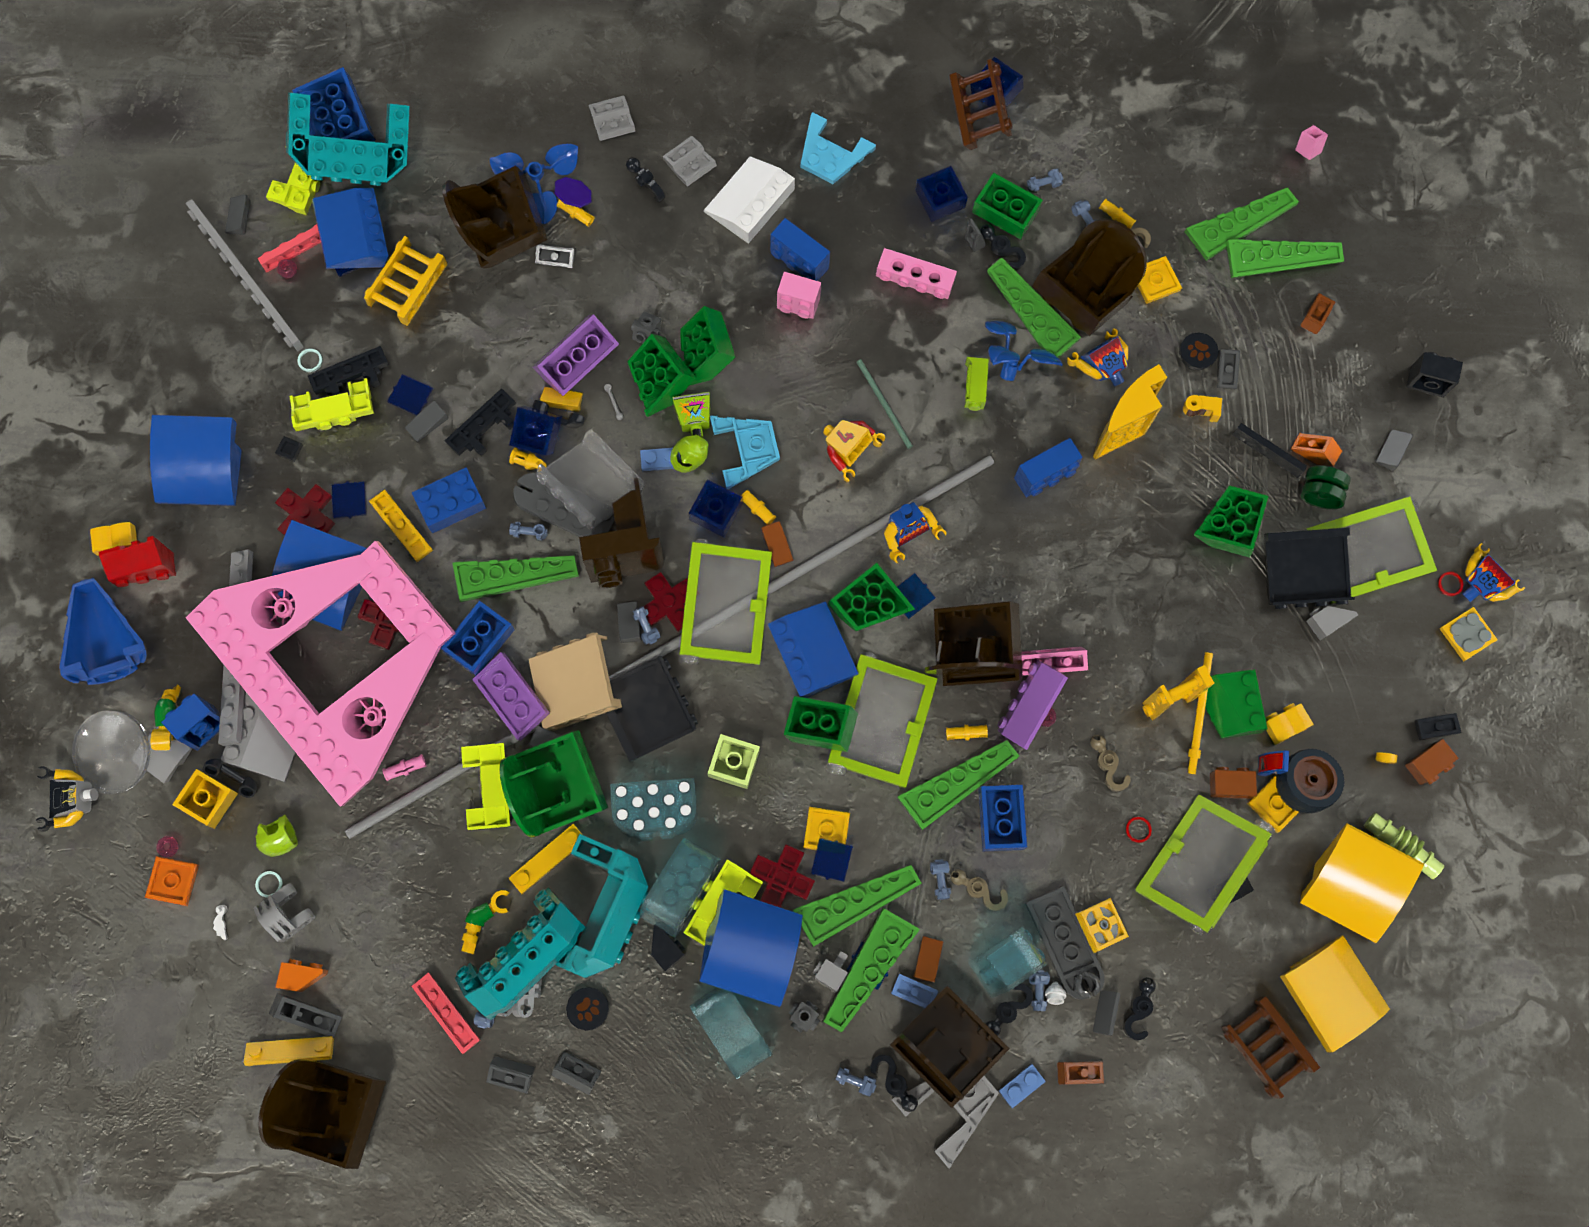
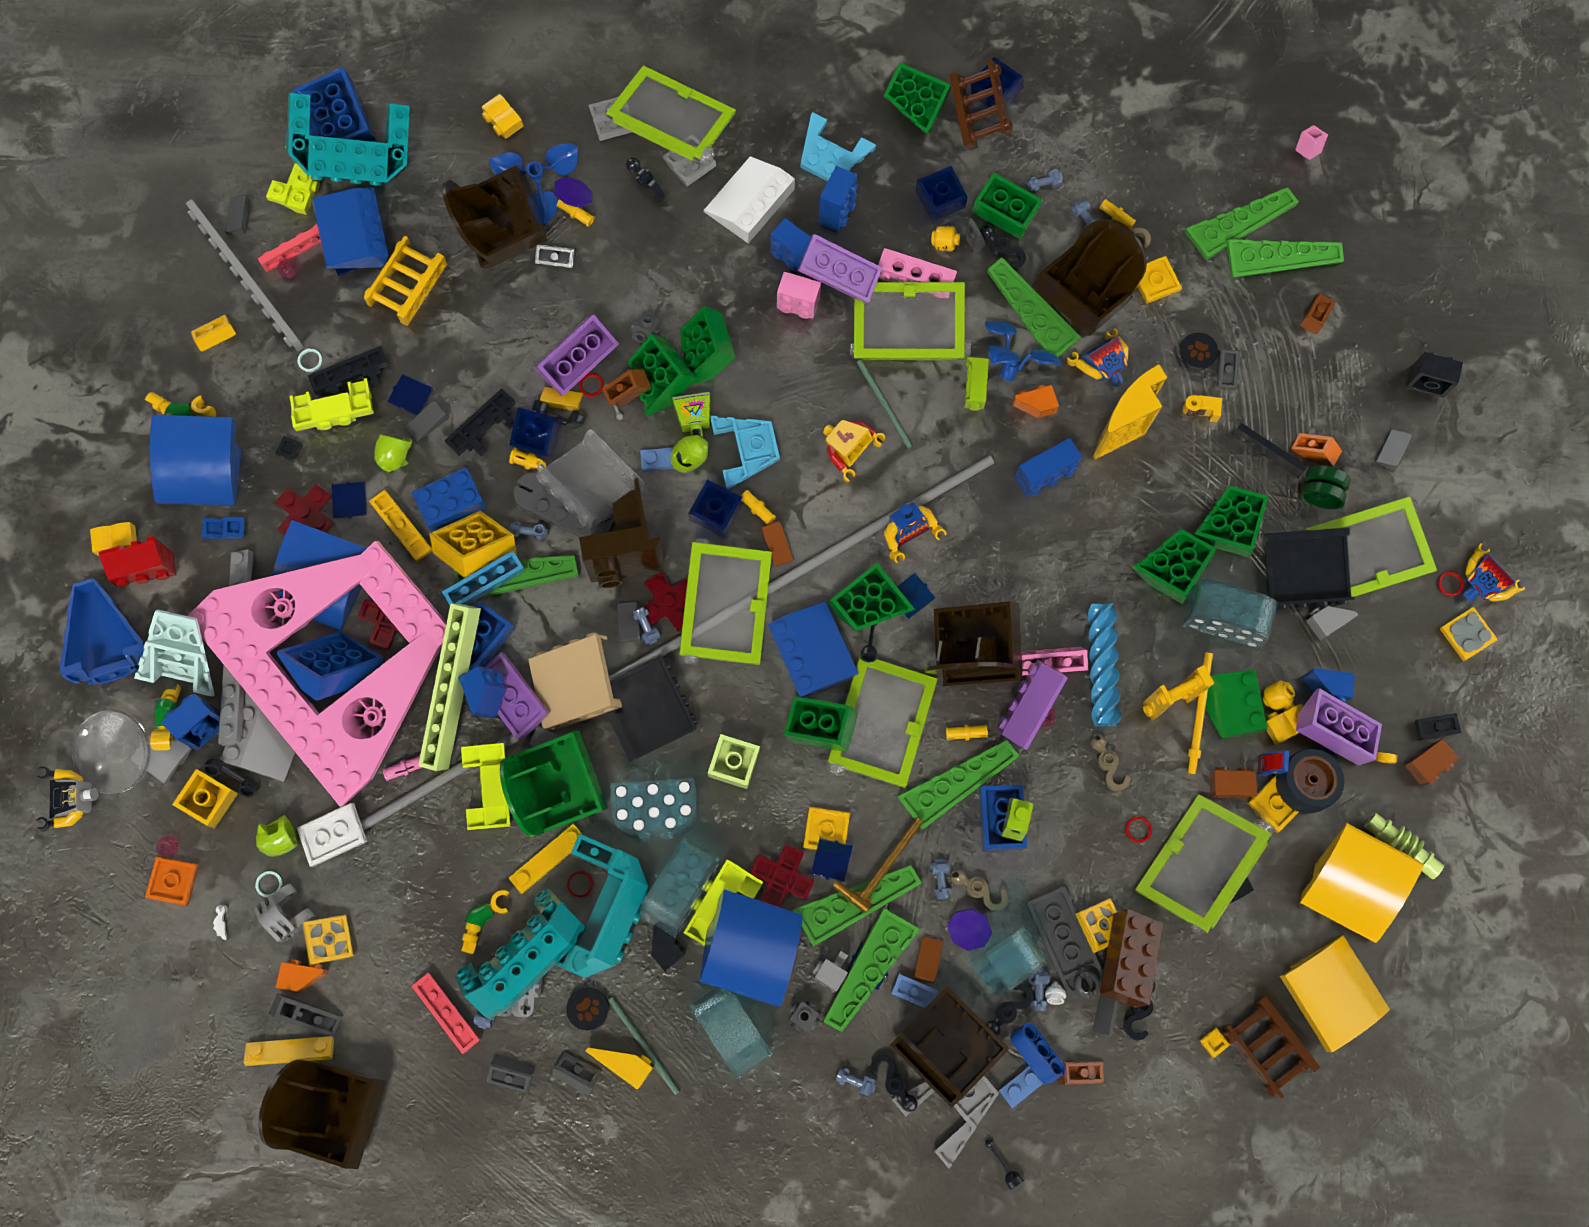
(174, 409): none -> yellow piece
(175, 652): none -> light aqua wedge
(213, 333): none -> yellow slope
(223, 528): none -> blue slope
(327, 939): none -> yellow piece
(329, 664): none -> blue slope
(331, 834): none -> white tile
(391, 452): none -> lime piece
(447, 690): none -> yellowish green brick
(472, 543): none -> yellow slope
(483, 690): none -> blue slope
(484, 580): none -> dark azure brick
(502, 116): none -> yellow brick
(576, 873): none -> red piece
(591, 375): none -> red piece
(626, 387): none -> dark orange brick
(627, 1066): none -> yellow slope
(643, 1045): none -> sand green axle
(670, 115): none -> door
(838, 199): none -> blue brick
(840, 268): none -> medium lavender plate
(861, 899): none -> pearl gold bar
(868, 652): none -> black hinge
(911, 322): none -> clear door
(917, 96): none -> green wedge
(945, 238): none -> yellow head
(969, 929): none -> dark purple piece
(1012, 1178): none -> black hinge
(1017, 819): none -> lime torso
(1037, 402): none -> orange slope
(1037, 1053): none -> blue beam
(1103, 671): none -> dark azure piece
(1131, 958): none -> reddish brown brick
(1176, 565): none -> green wedge
(1214, 1042): none -> yellow tile
(1231, 612): none -> clear light blue brick
(1278, 695): none -> yellow head
(1333, 682): none -> blue slope
(1339, 727): none -> medium lavender slope

